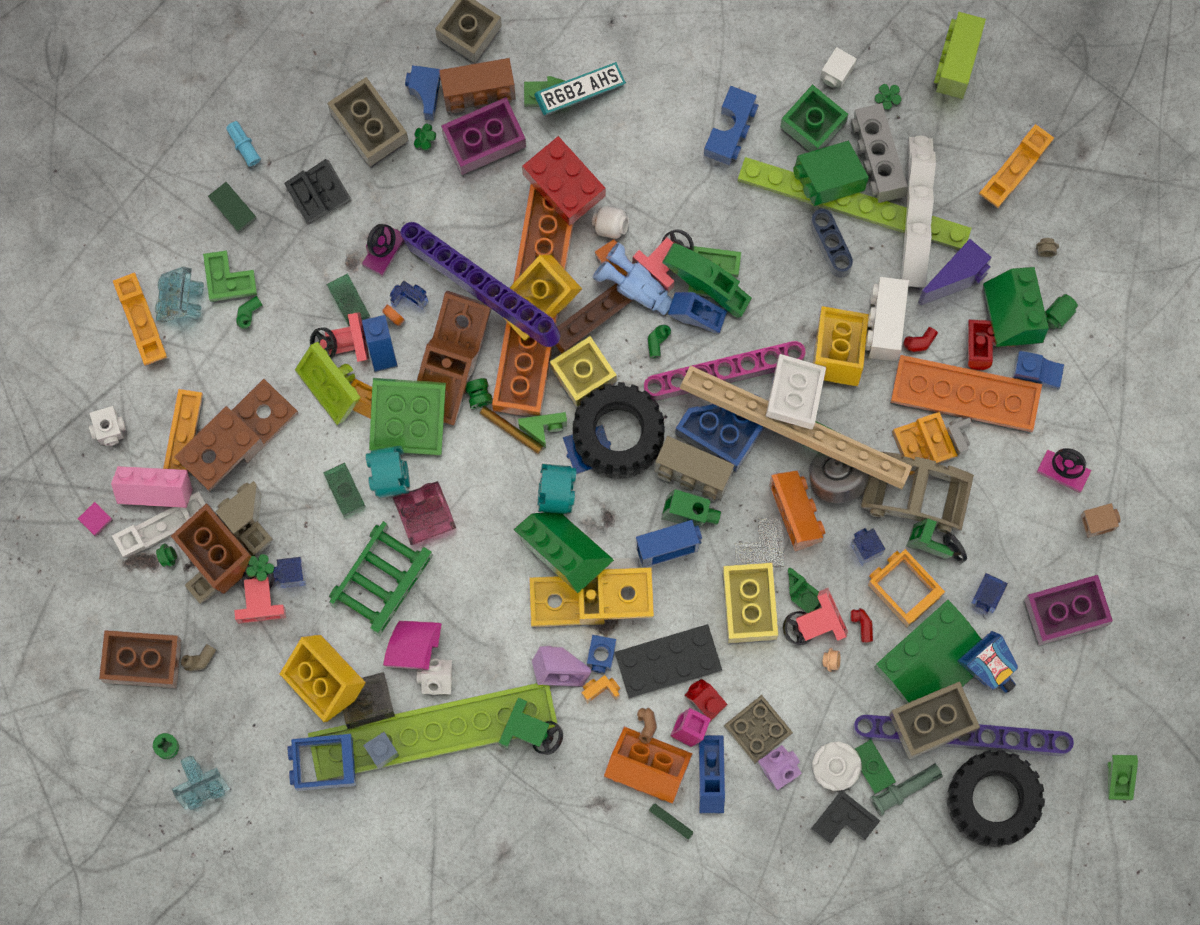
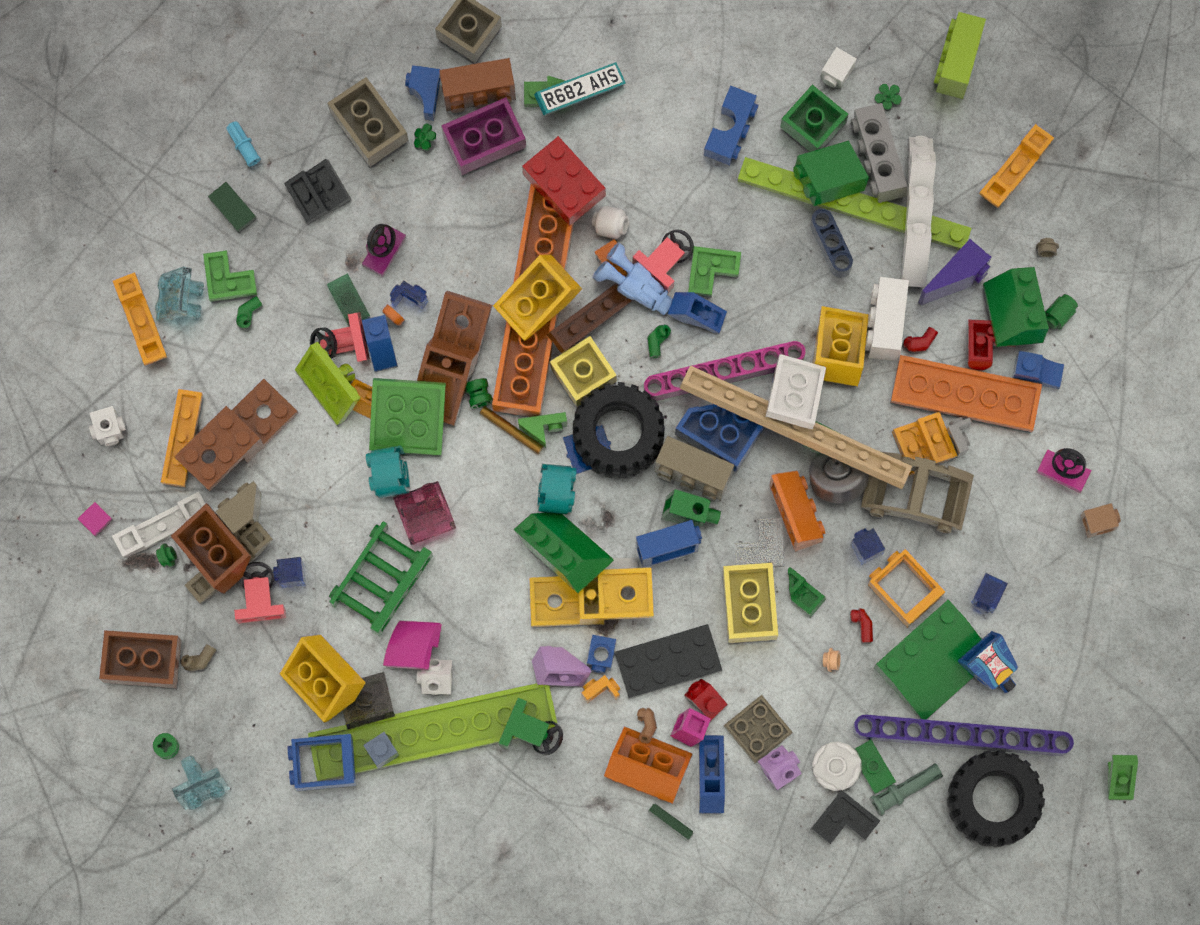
(152, 486): bright pink brick -> none
(260, 567): green plant -> none
(344, 489): clear green plate -> none
(489, 291): dark purple beam -> none
(709, 277): green slope -> none
(817, 621): coral piece -> none
(921, 539): green piece -> none
(934, 720): dark tan brick -> none
(1068, 610): magenta brick -> none

